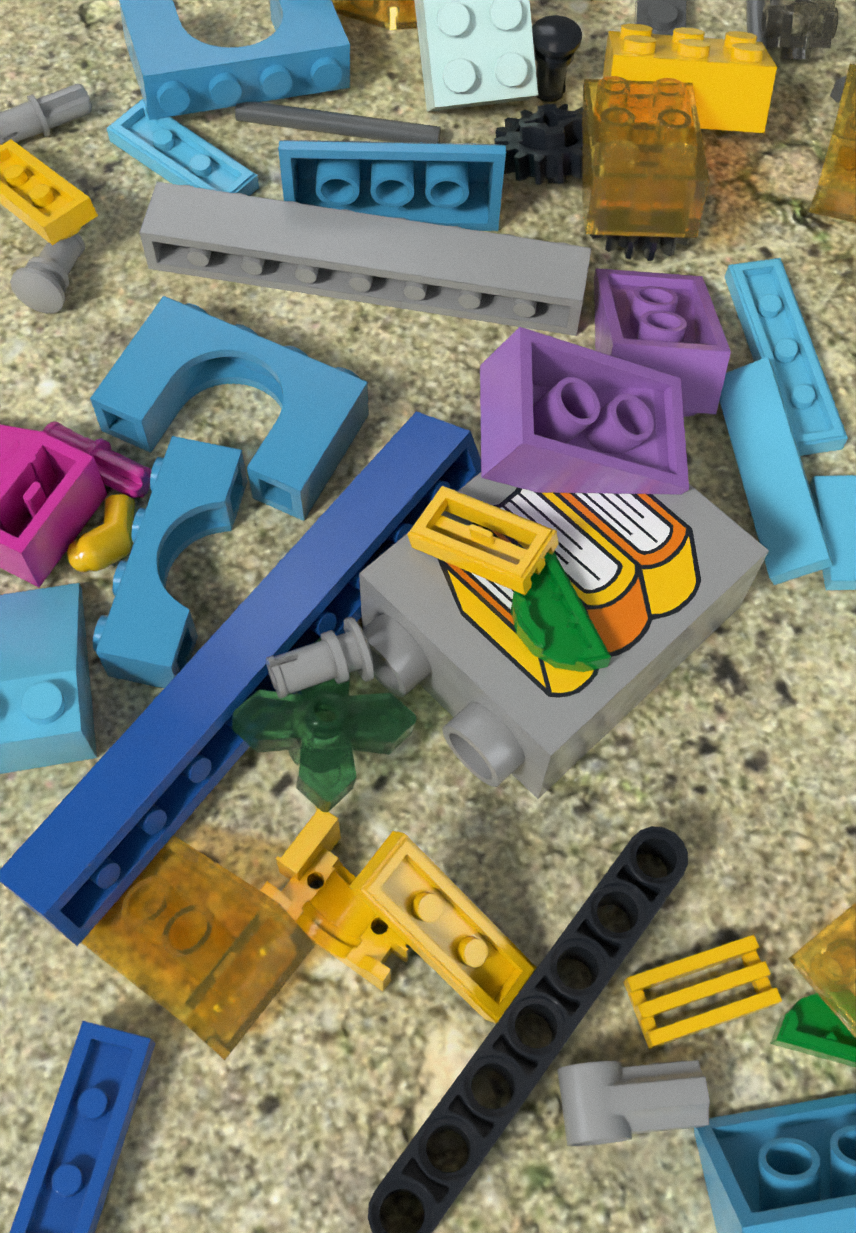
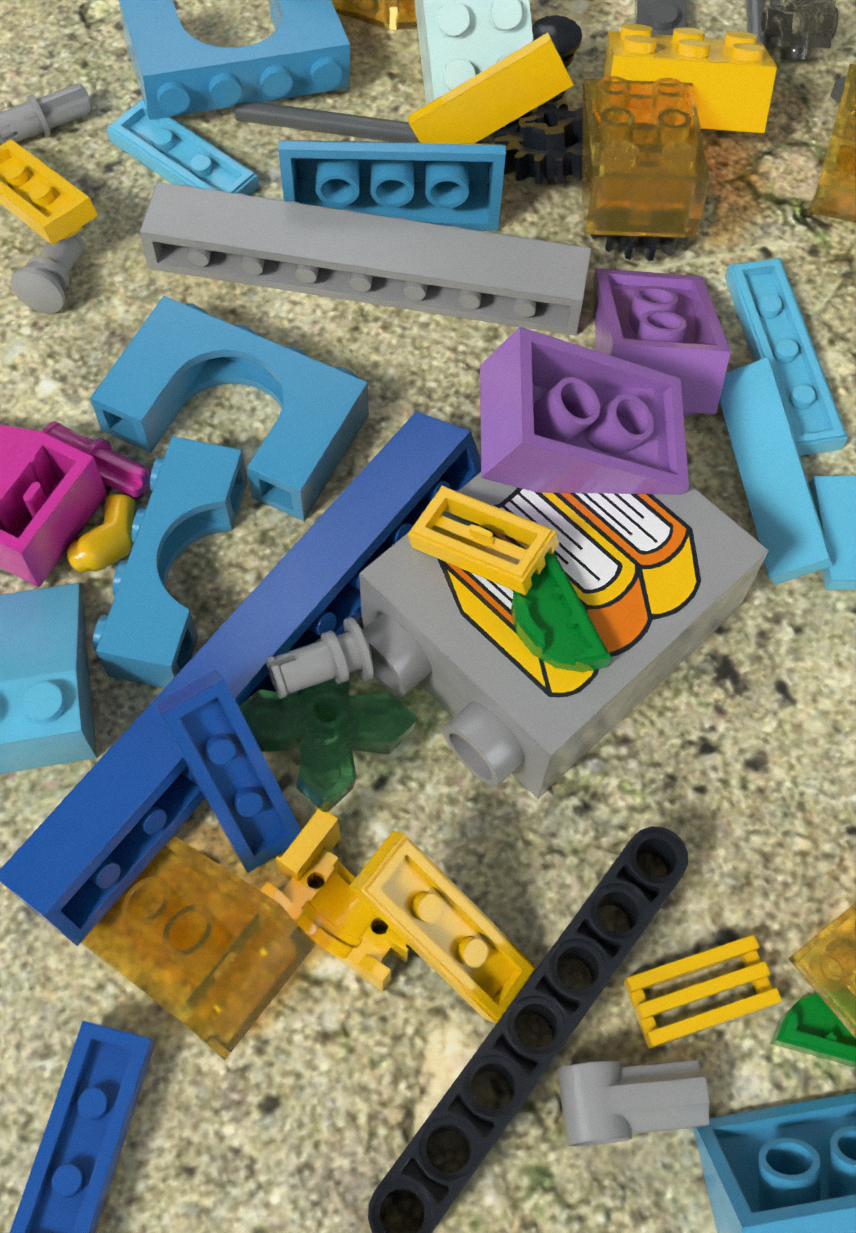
(230, 769): none -> blue plate
(494, 96): none -> yellow tile

